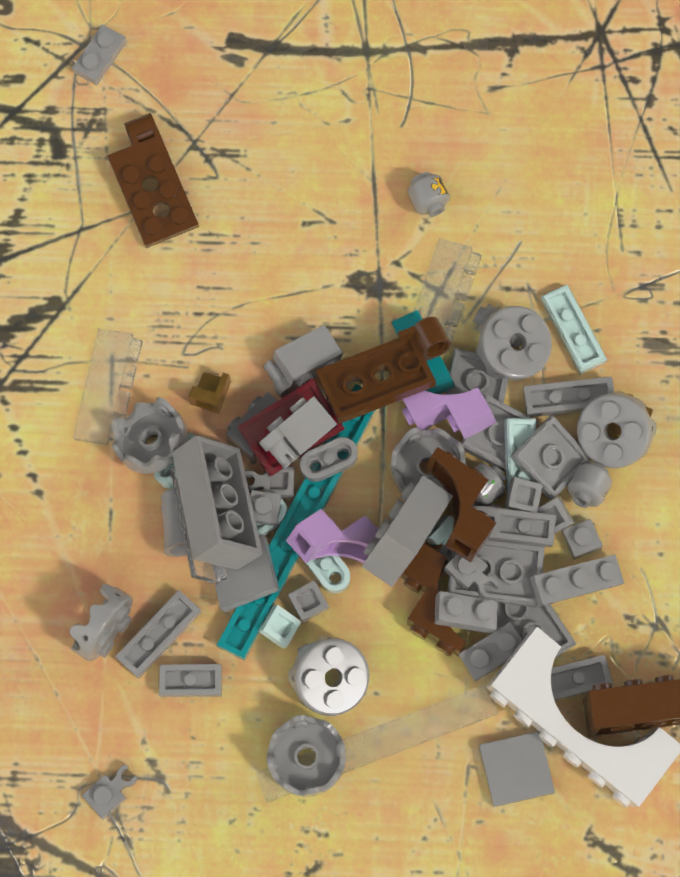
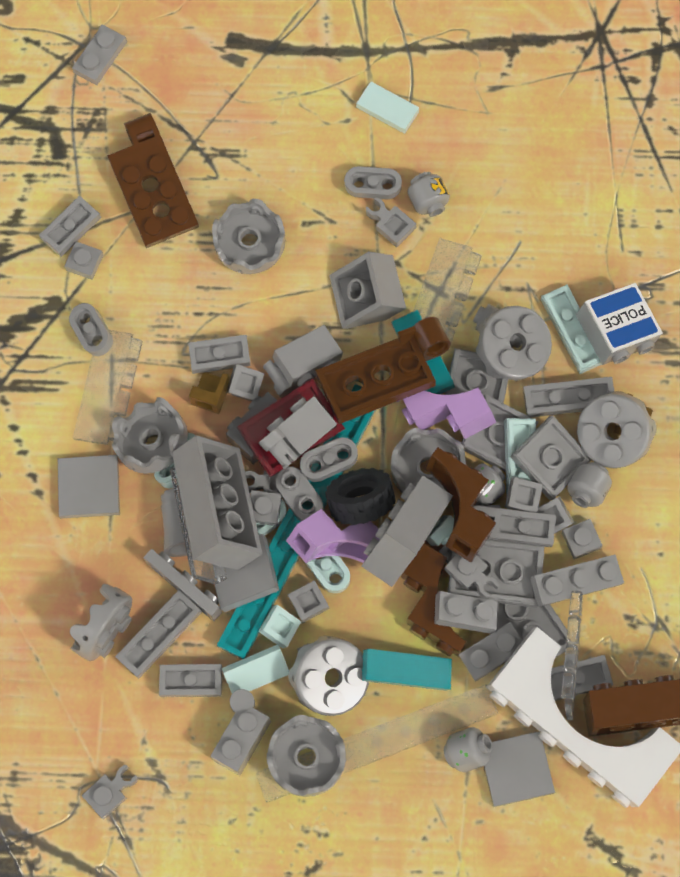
(70, 226): none -> light grey plate
(84, 260): none -> light grey plate
(88, 486): none -> light grey tile
(92, 331): none -> light grey plate
(184, 582): none -> light grey plate
(219, 354): none -> light grey plate
(241, 734): none -> light grey hinge
(245, 382): none -> light grey plate
(246, 219): none -> light grey plate
(256, 670): none -> light aqua tile
(298, 493): none -> light grey plate
(367, 290): none -> light grey slope
(373, 181): none -> light grey plate
(376, 499): none -> black tyre
(387, 107): none -> light aqua tile
(392, 224): none -> light grey plate
(406, 669): none -> teal tile
(468, 749): none -> light grey head
(572, 652): none -> clear windscreen
(619, 324): none -> piece

